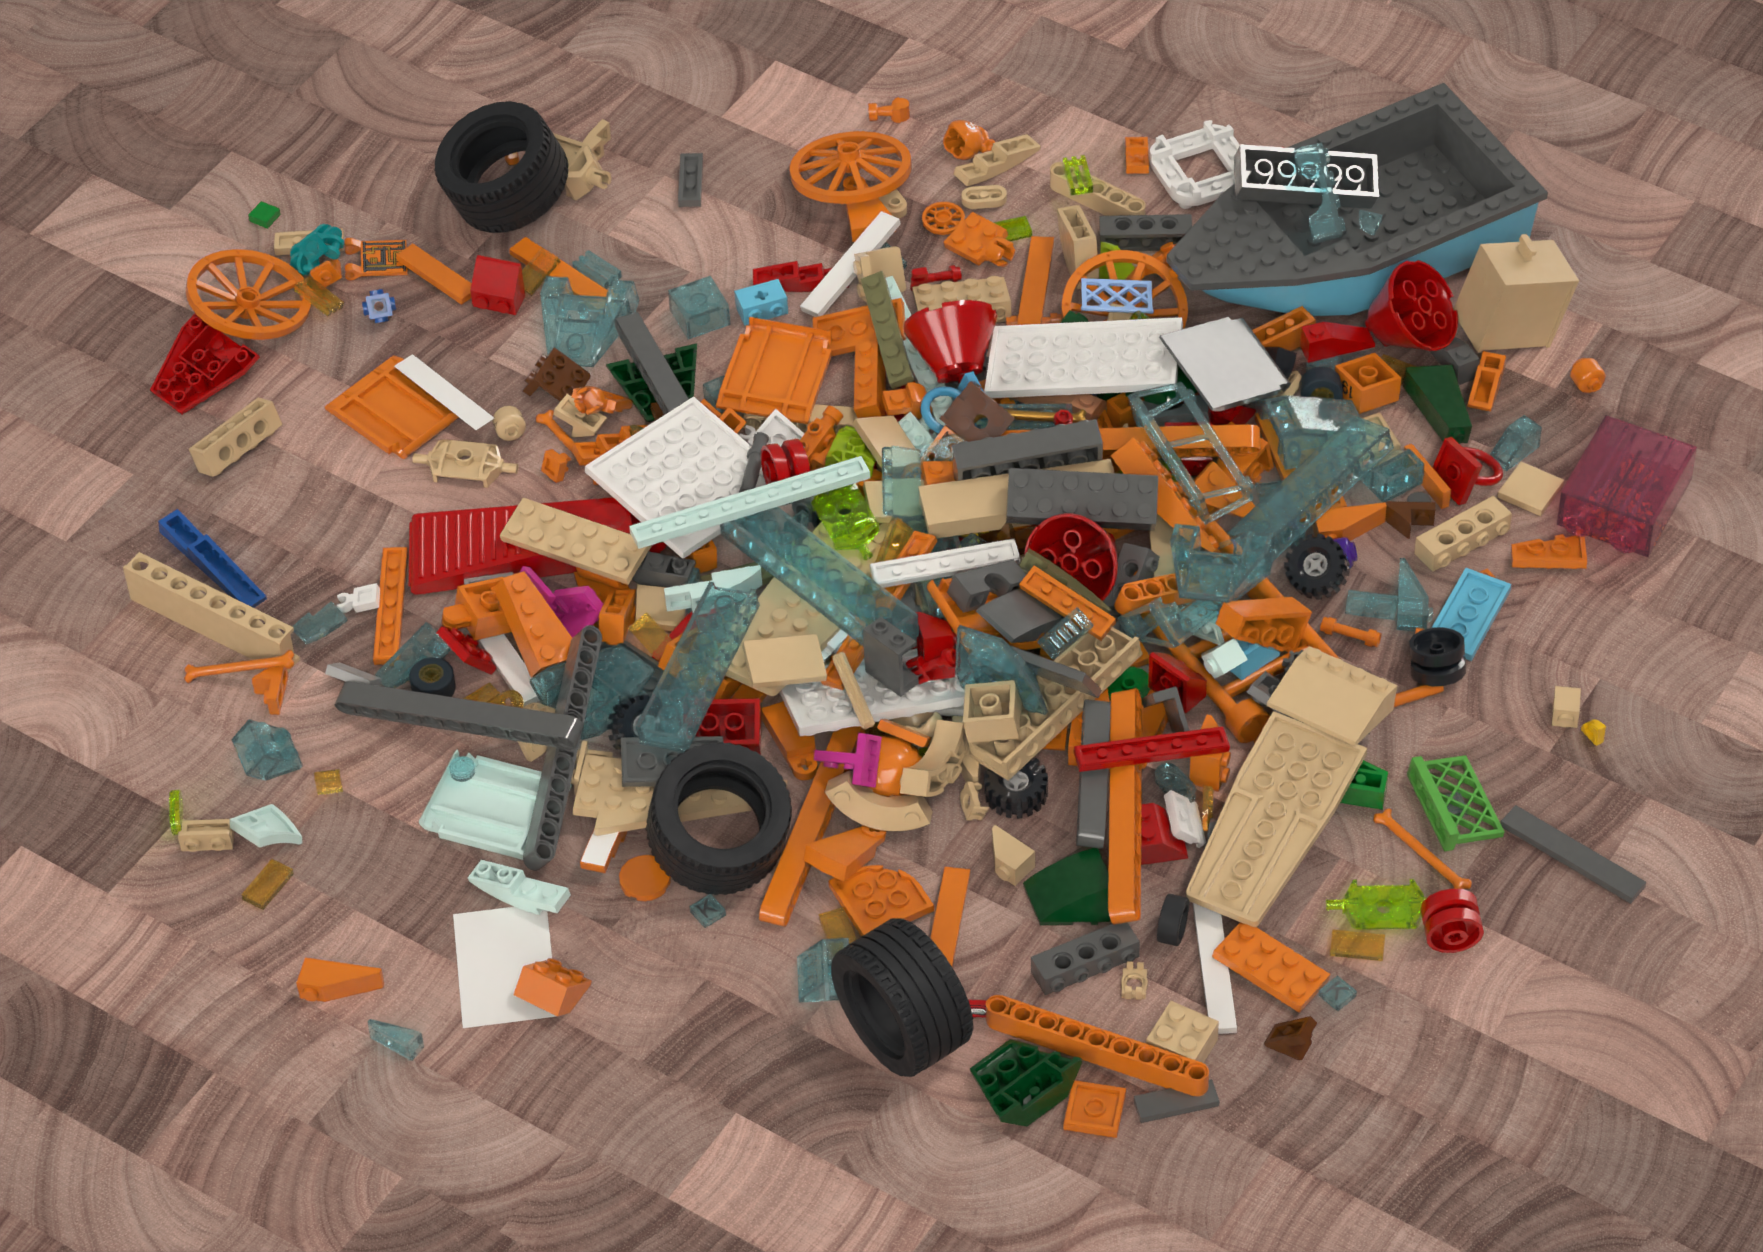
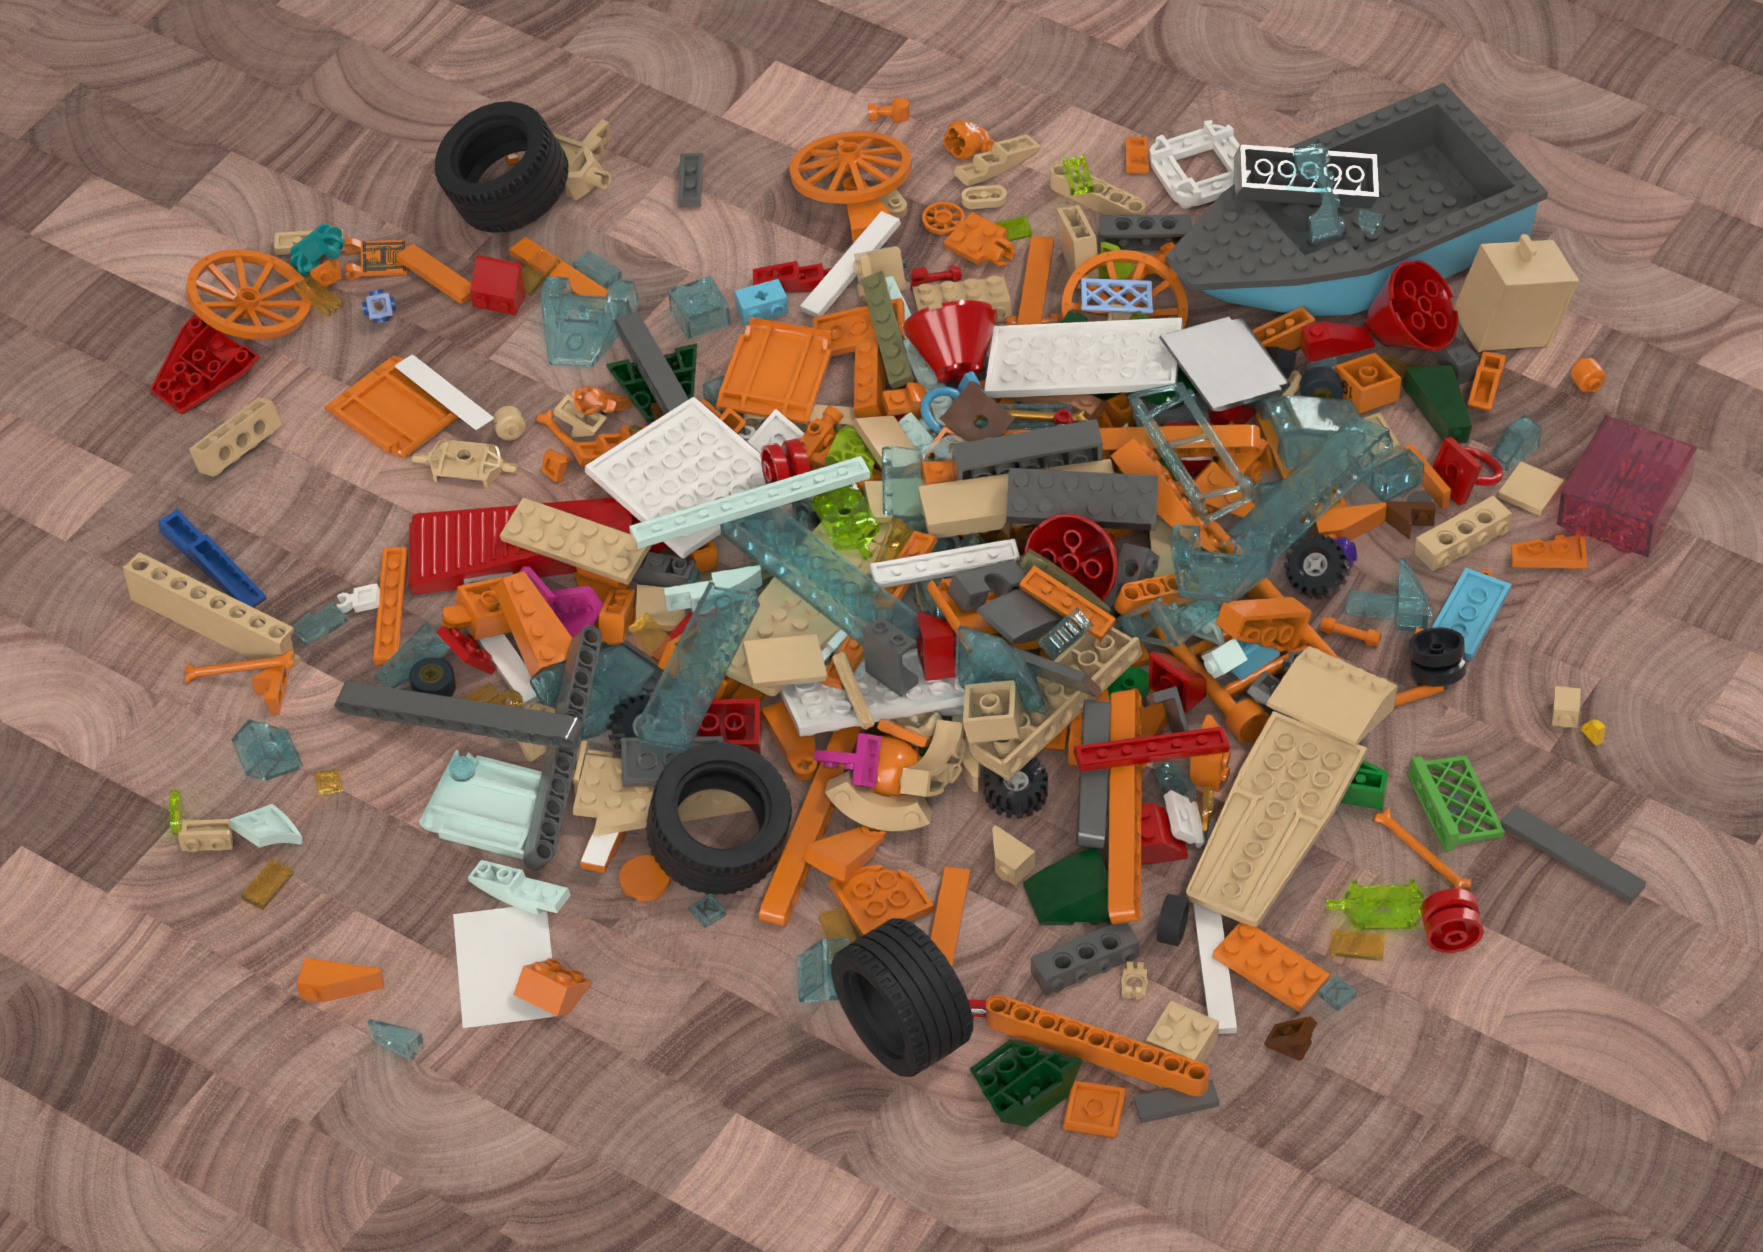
(264, 214): green tile -> none
(351, 674): light grey tile -> none
(556, 375): reddish brown bracket -> none
(754, 462): dark grey pin -> none
(947, 659): red hinge -> none
(973, 810): tan piece -> none

